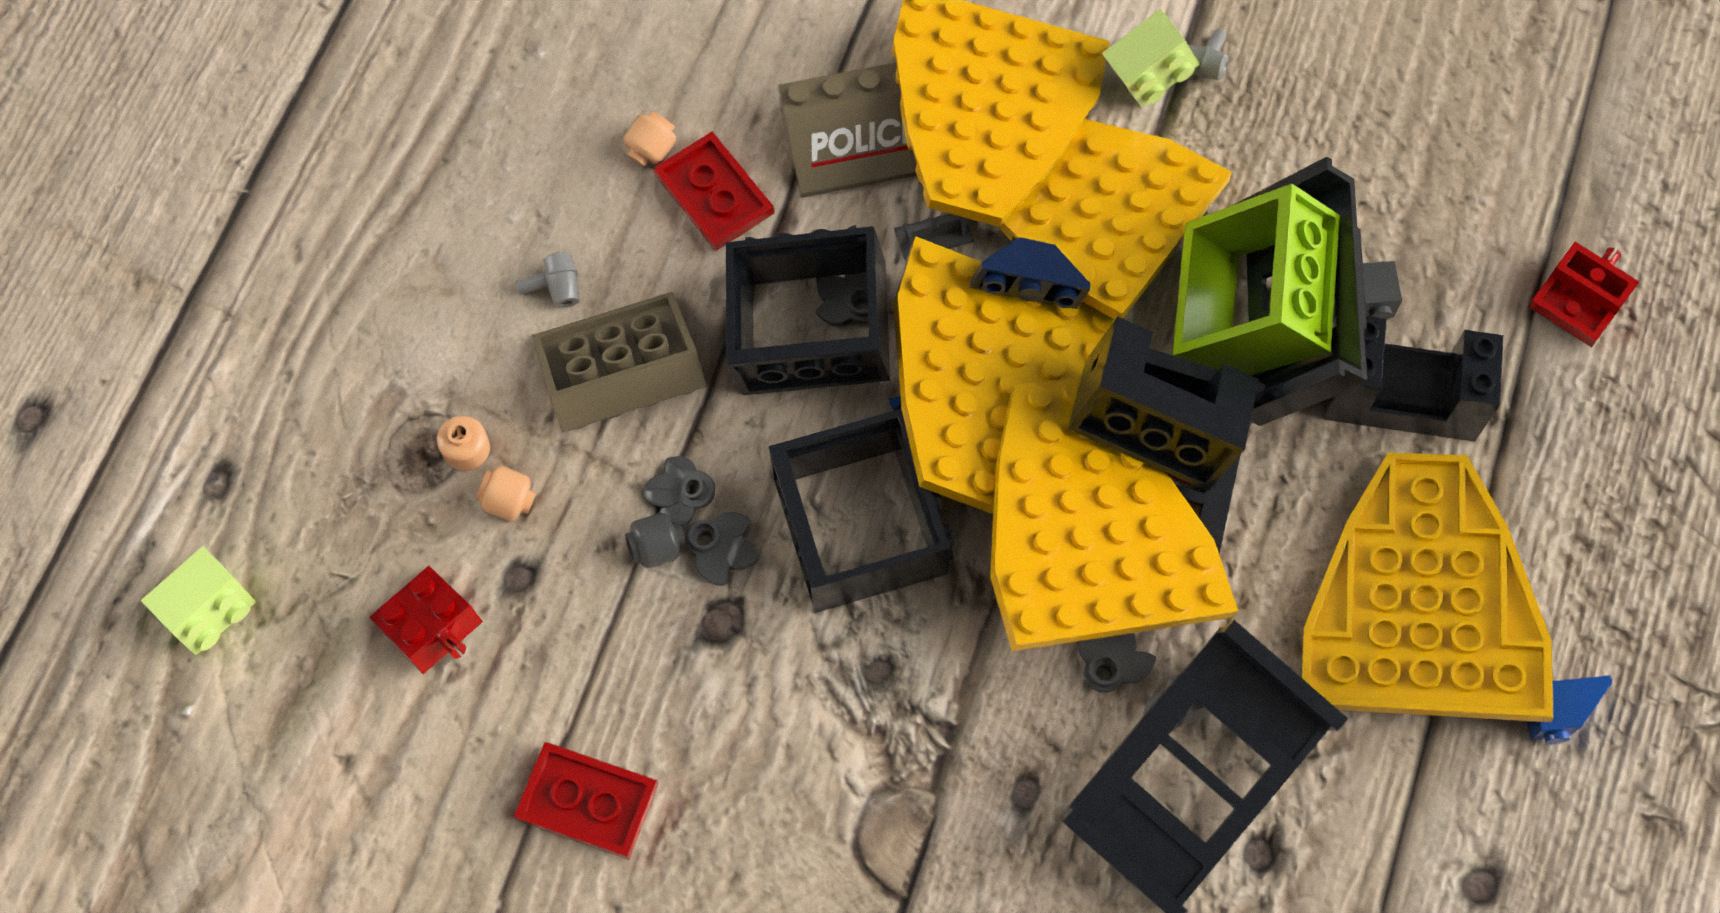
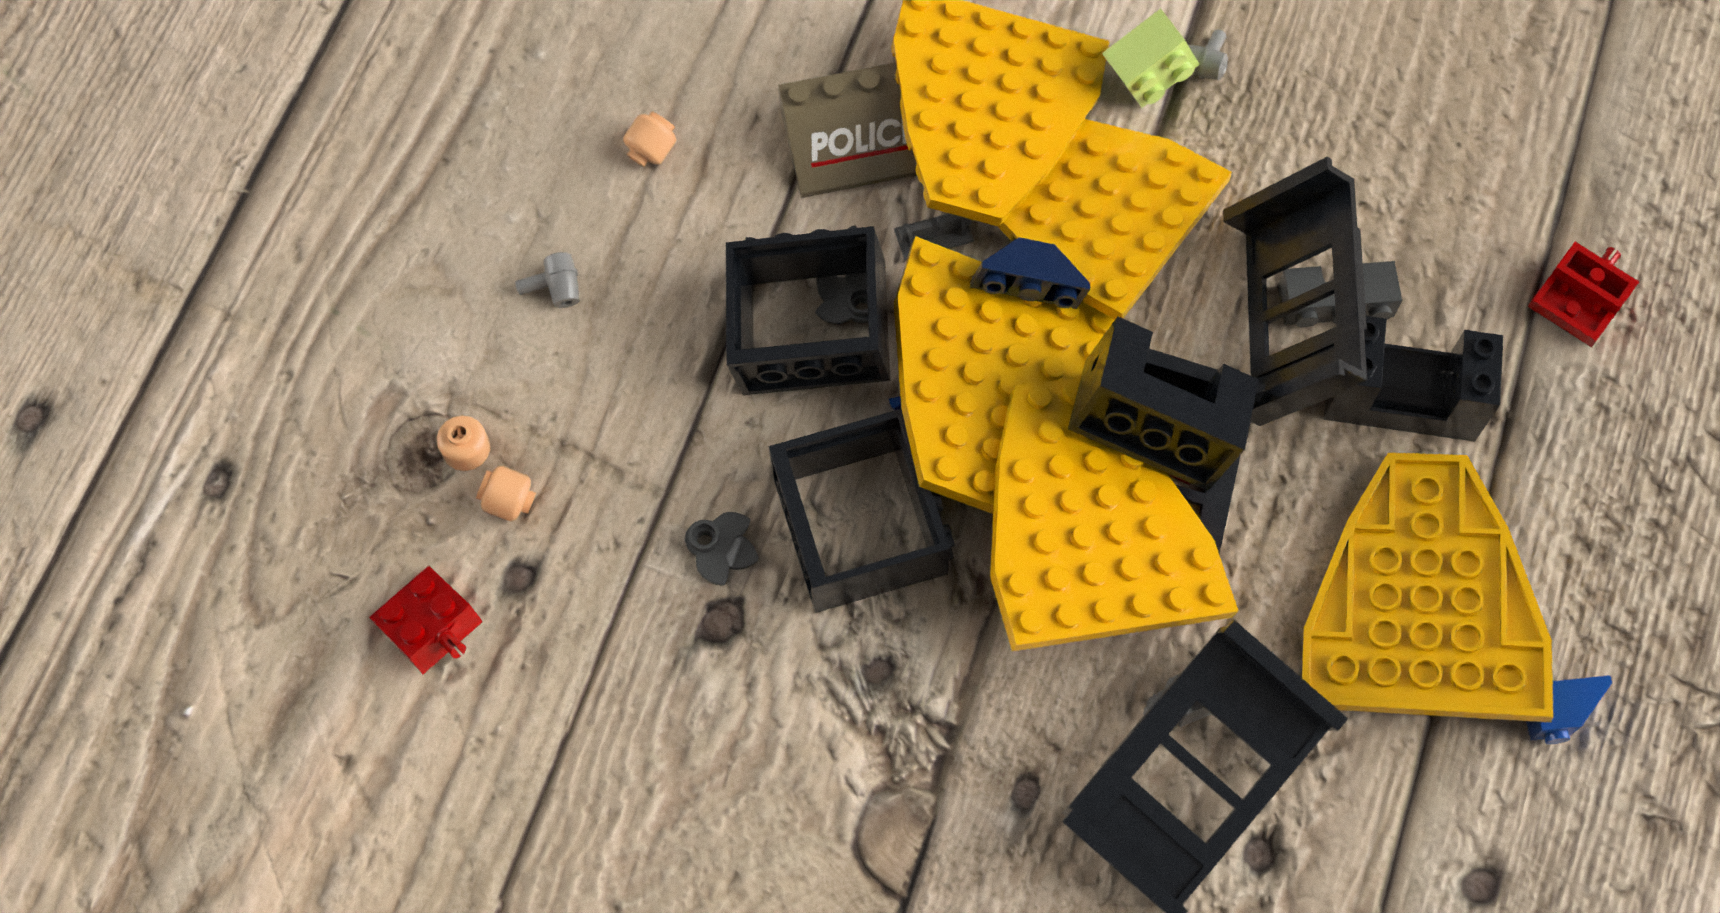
(199, 601): yellowish green brick -> none
(586, 800): red plate -> none
(618, 361): dark tan slope -> none
(654, 540): dark grey head -> none
(674, 487): dark grey plate -> none
(714, 191): red plate -> none
(1118, 657): dark grey plate -> none
(1301, 288): lime window -> none

